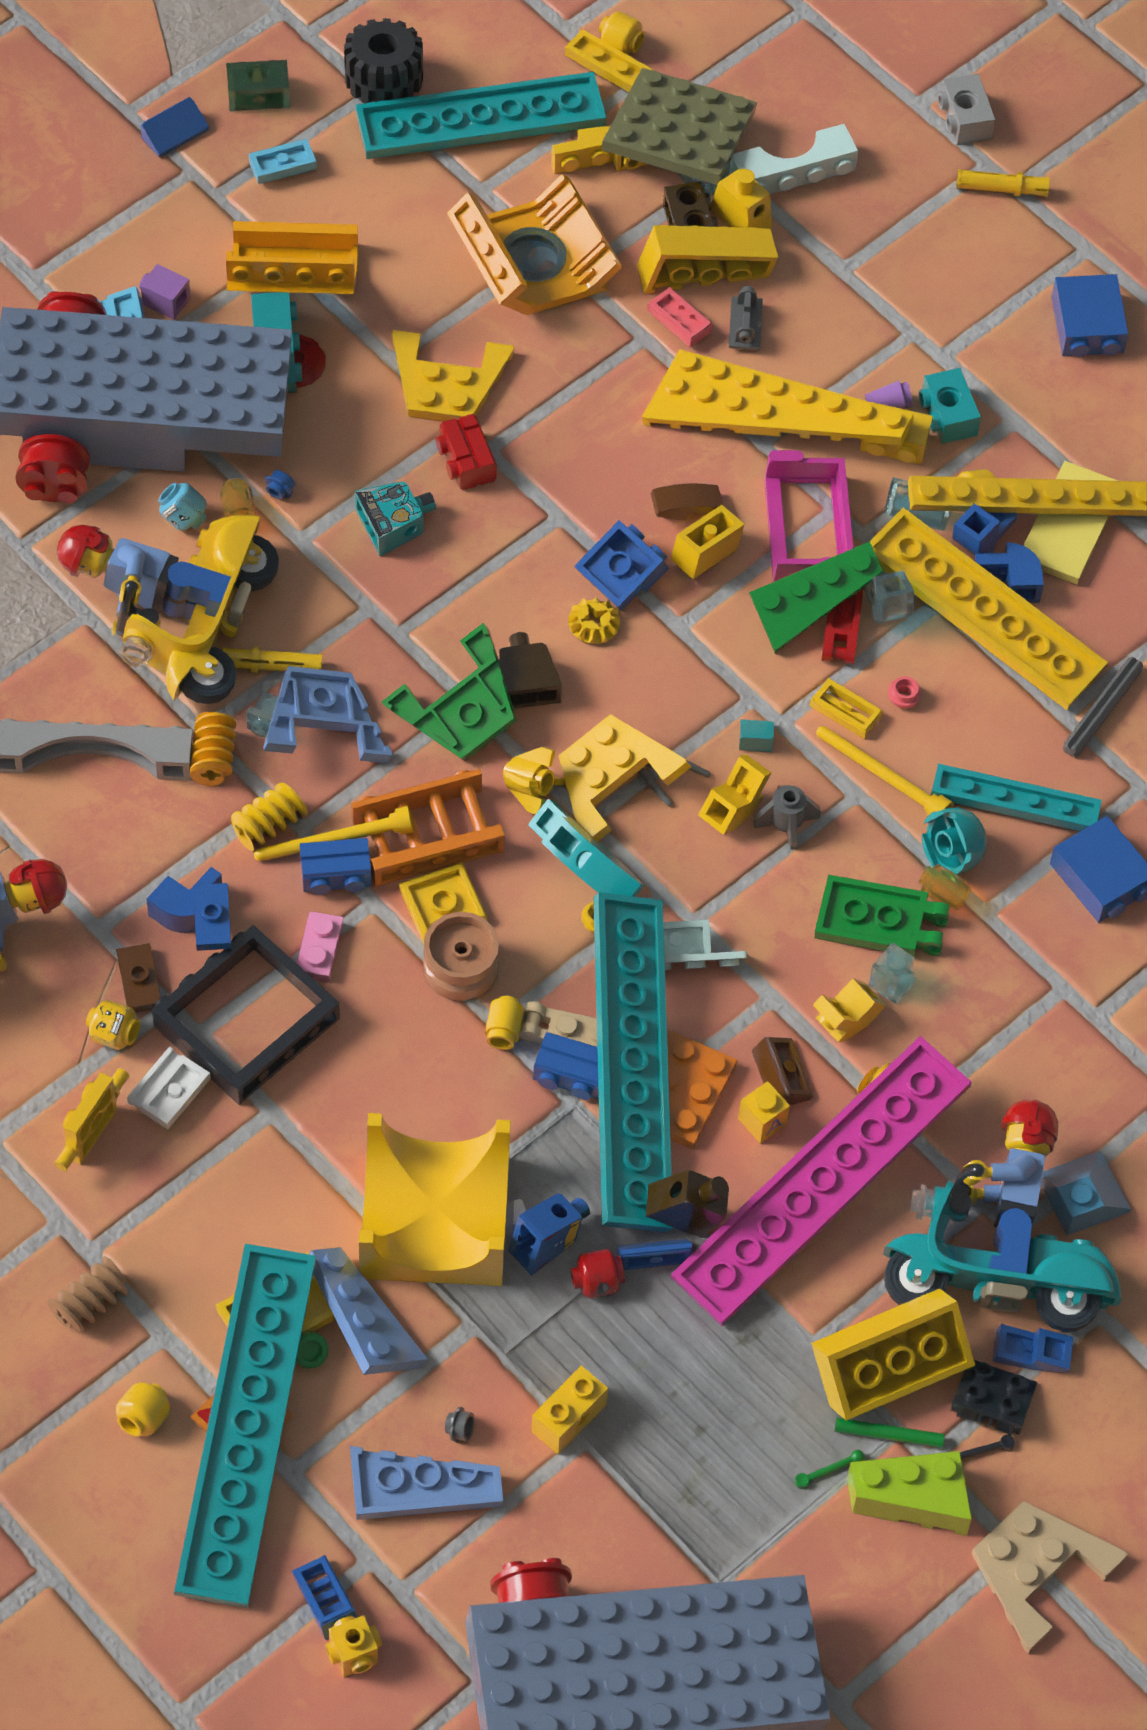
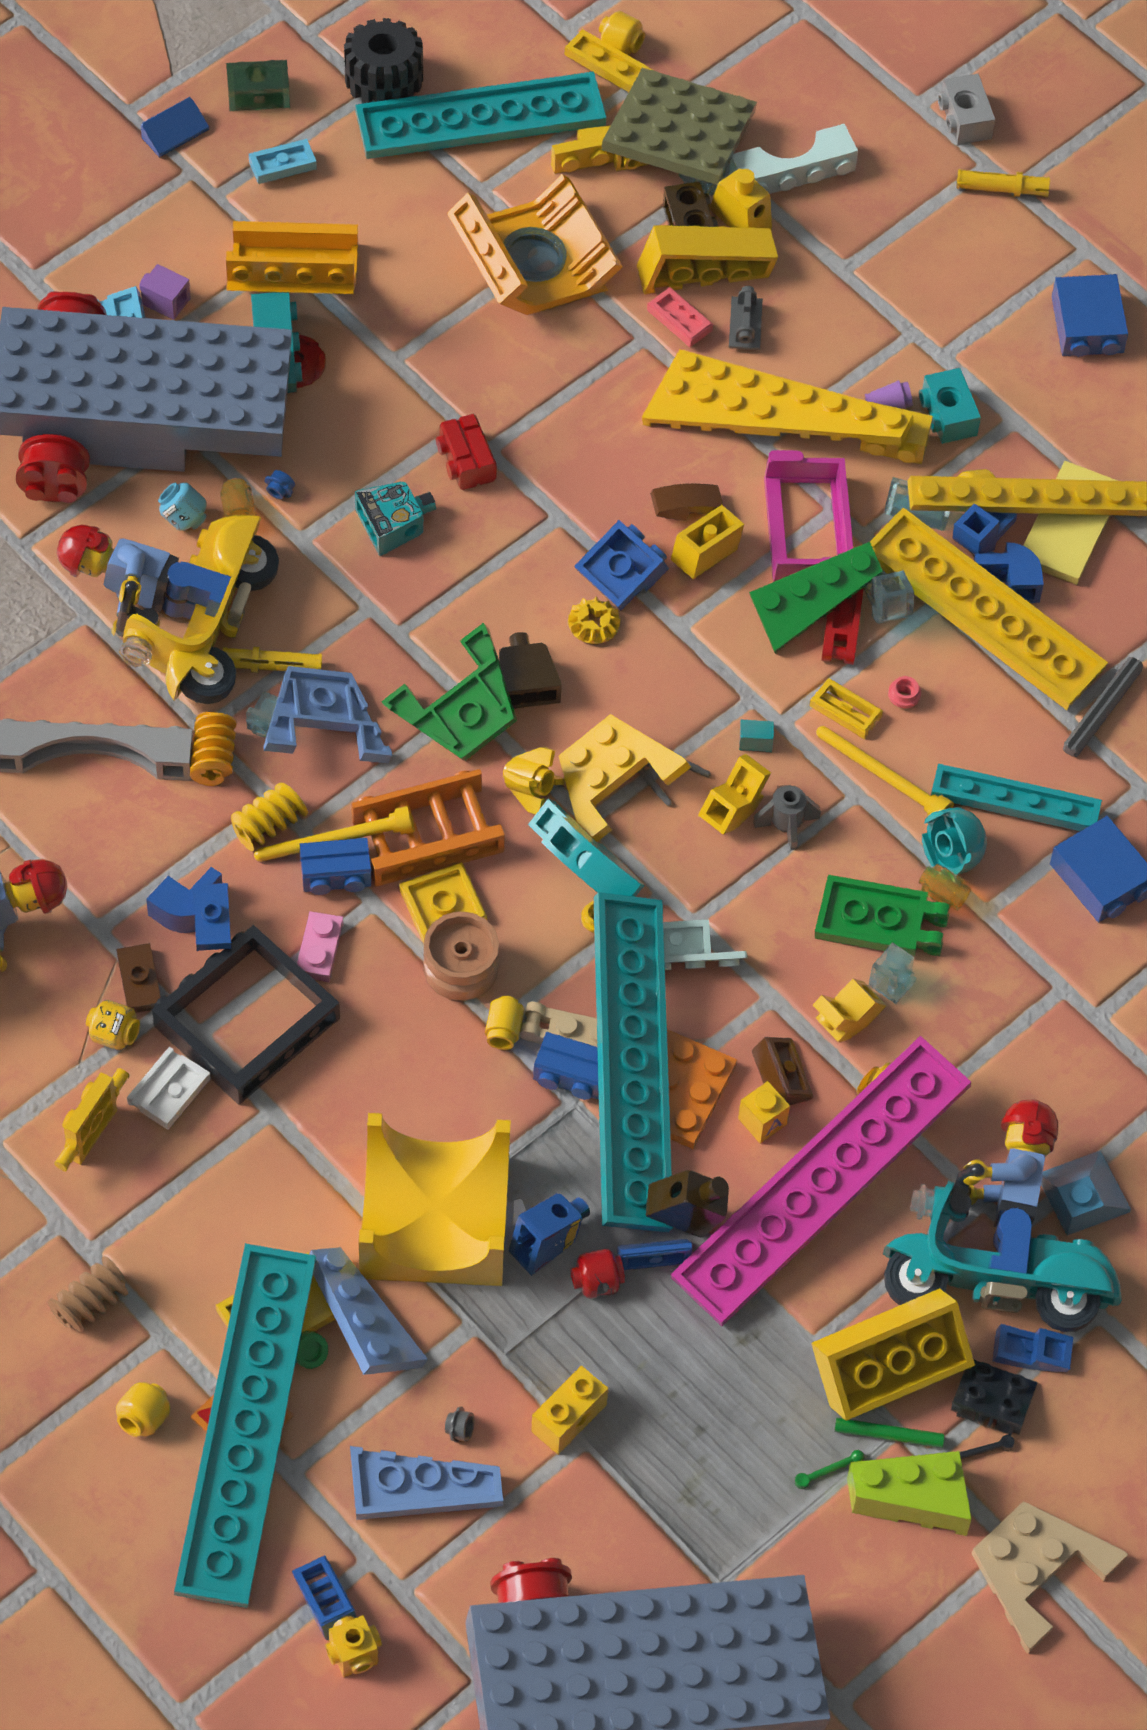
(444, 389): yellow wing -> none

